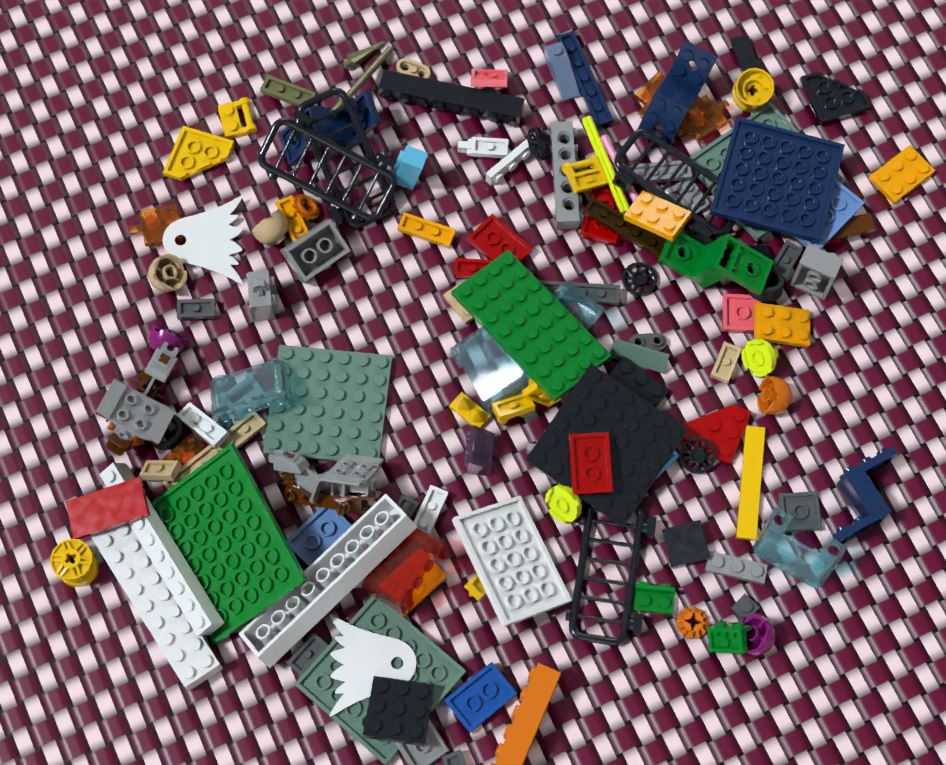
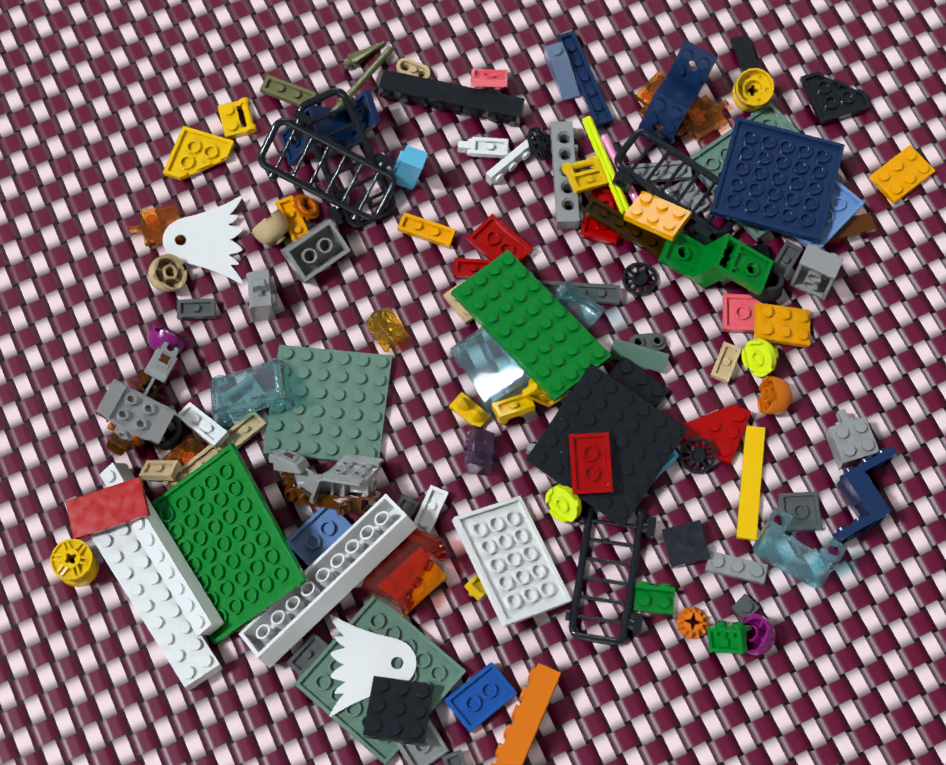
(386, 328): none -> clear yellow bracket
(850, 440): none -> light grey hinge

